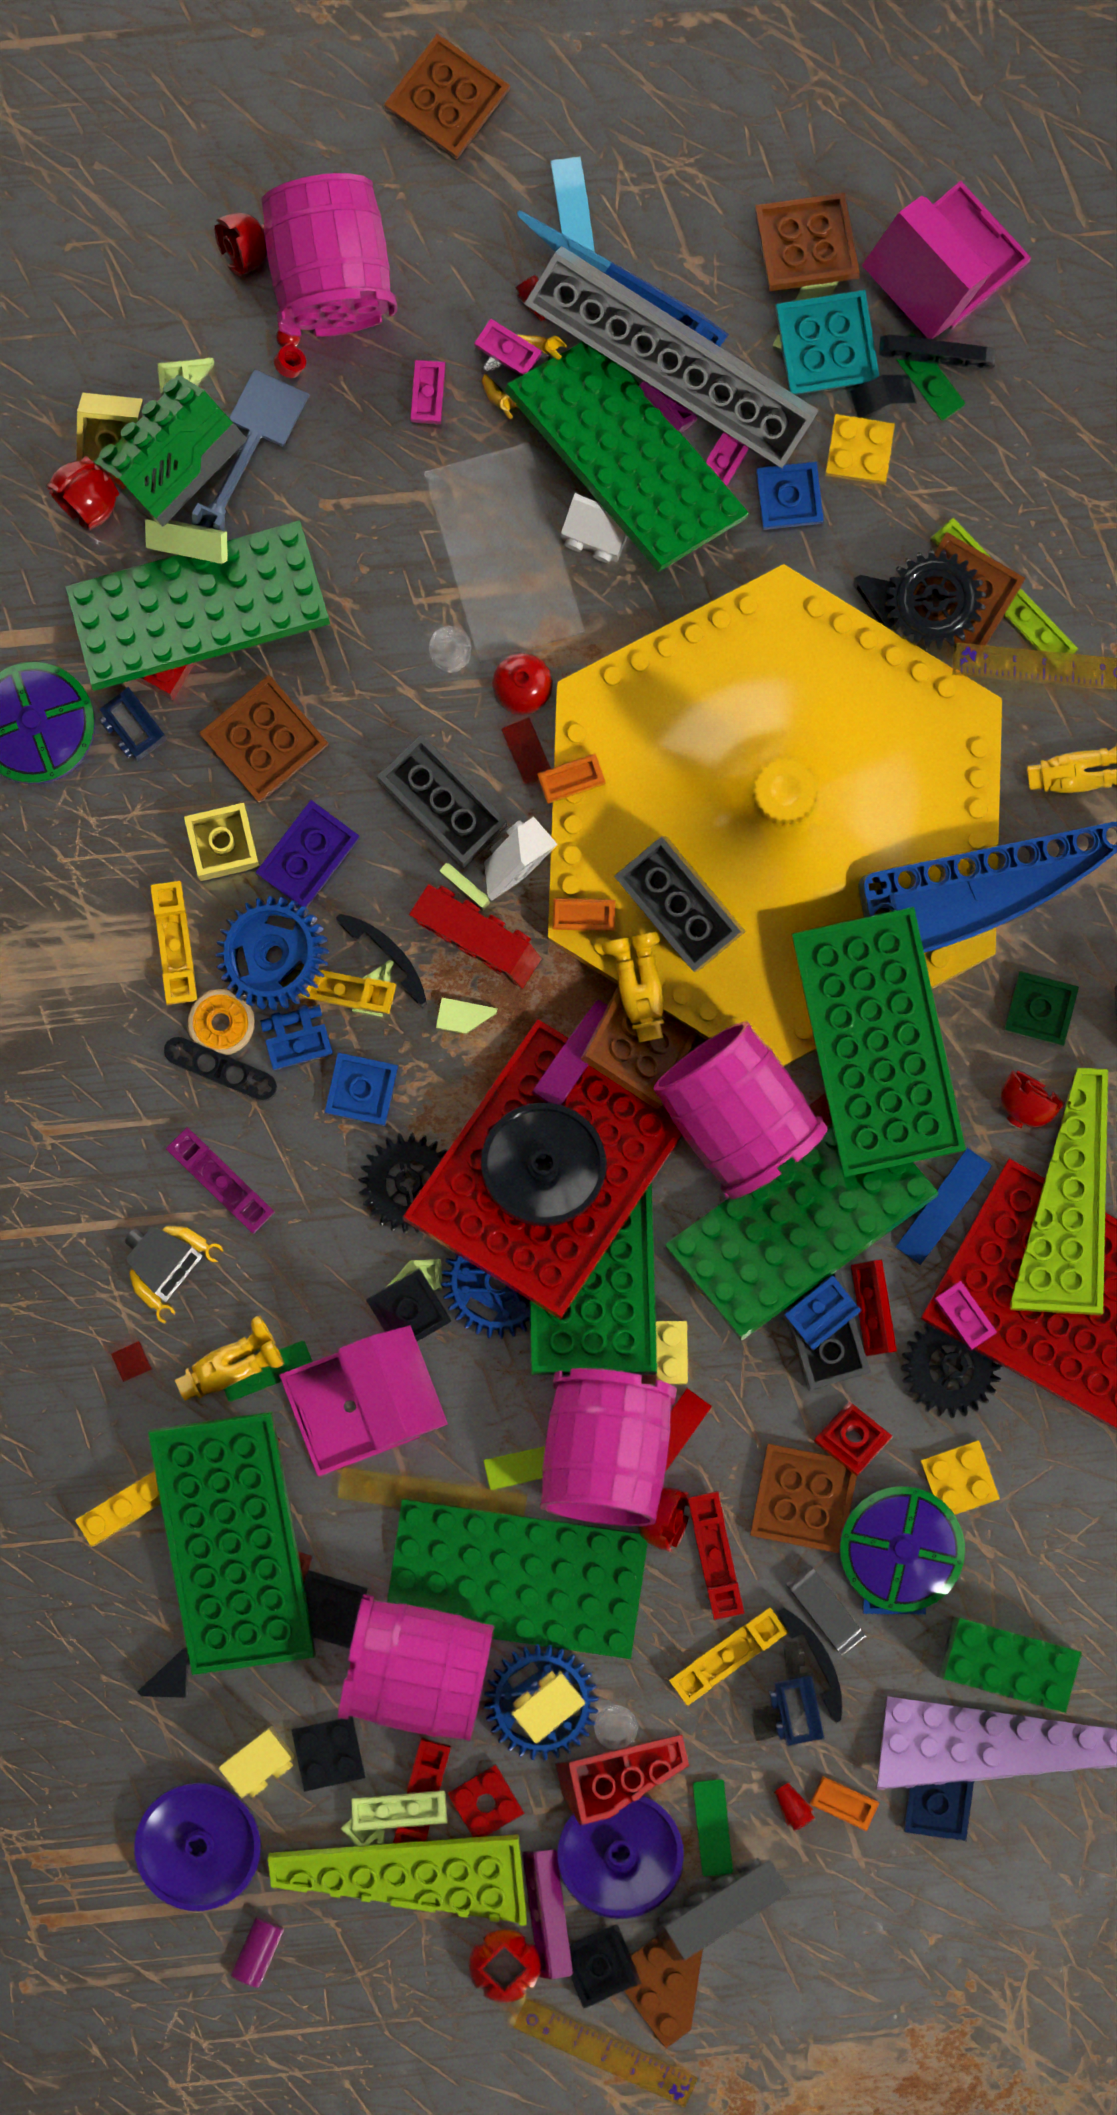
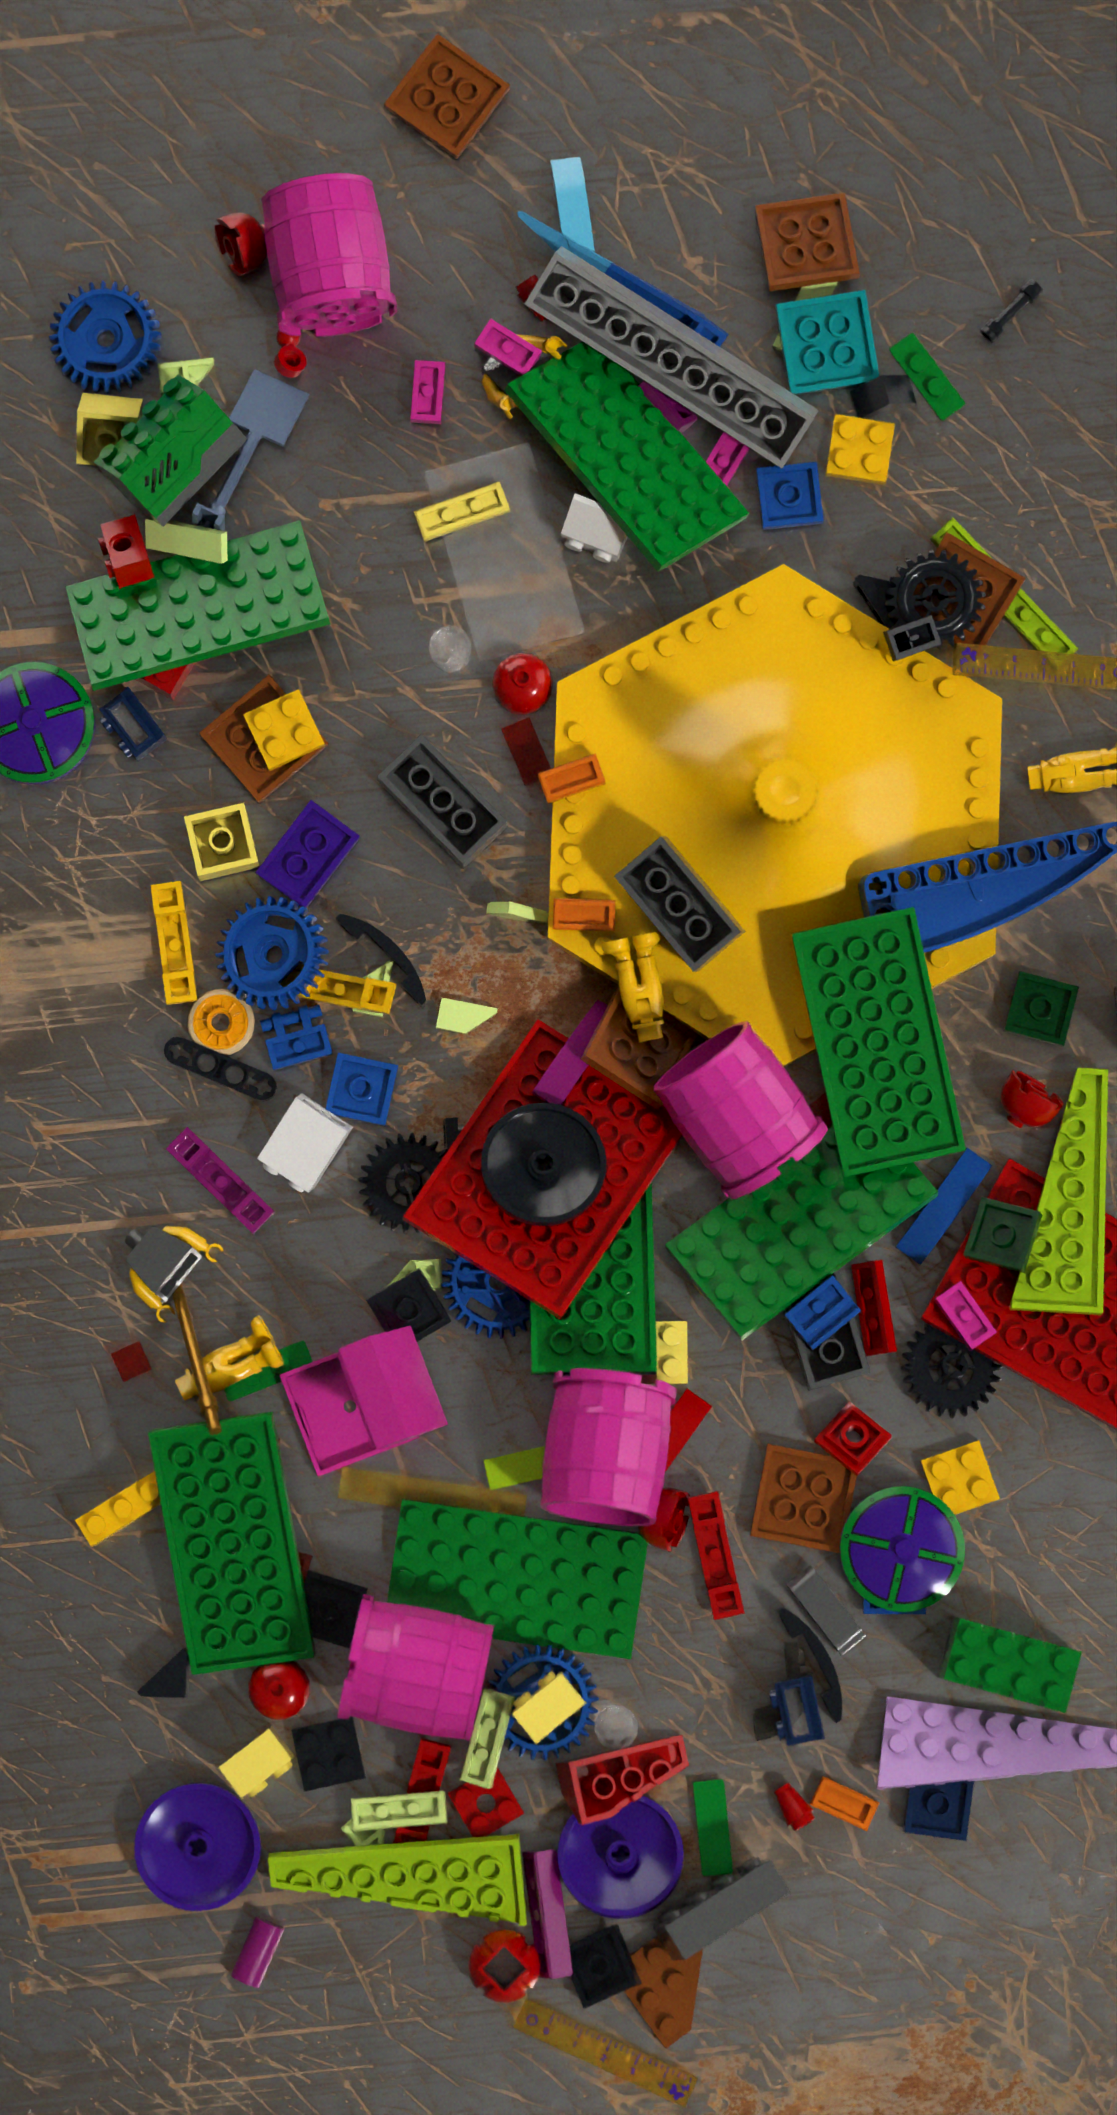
(84, 492): red piece -> none
(106, 315): none -> blue gear
(126, 551): none -> red brick
(207, 1402): none -> pearl gold bar
(279, 1689): none -> red cylinder
(284, 730): none -> yellow plate
(304, 1143): none -> white brick
(450, 1131): none -> black plate
(461, 511): none -> light yellow tile
(465, 887): yellowish green tile -> none
(476, 934): red wedge -> none
(487, 1738): none -> yellowish green tile
(516, 856): white slope -> none
(516, 911): none -> yellowish green tile
(728, 1656): yellow slope -> none
(912, 638): none -> black slope
(937, 352): black beam -> none
(944, 259): dark pink container -> none
(1002, 1234): none -> dark green plate
(1028, 293): none -> black bar

